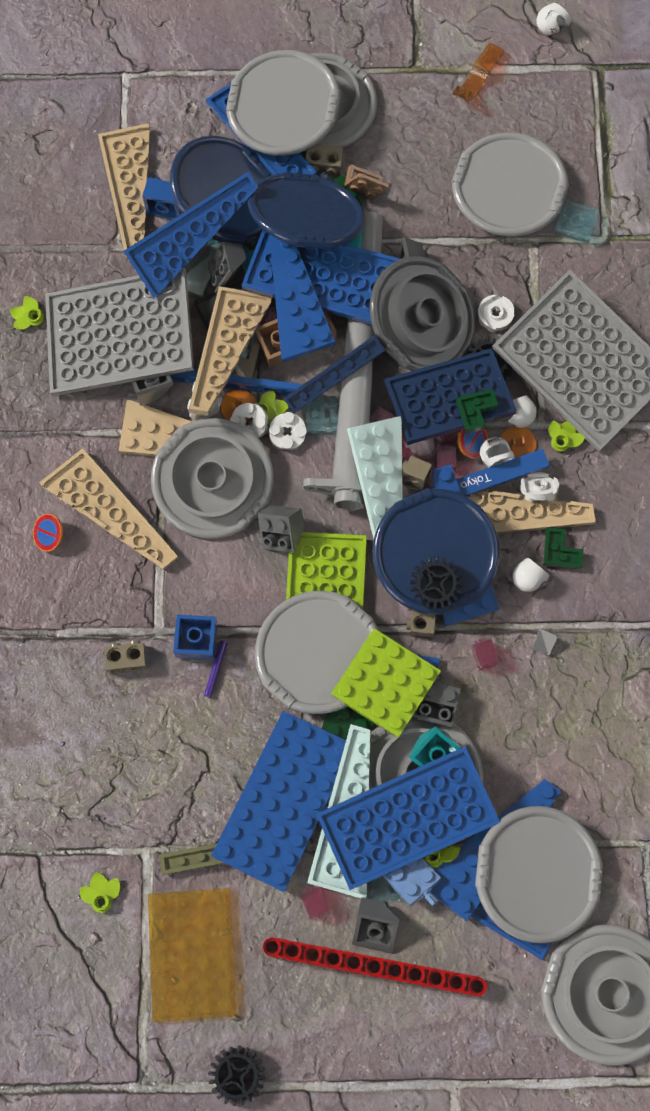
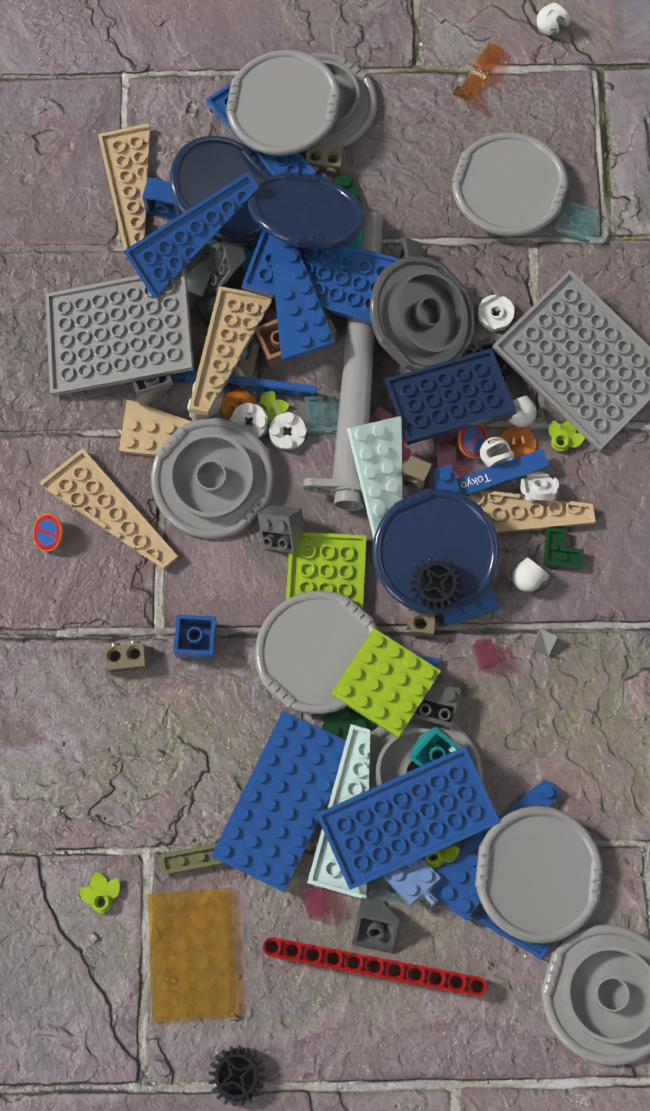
(25, 314): lime plate -> none
(215, 669): dark purple bar -> none
(334, 374): dark blue tile -> none
(365, 182): medium nougat bracket -> none
(472, 406): dark green plate -> none

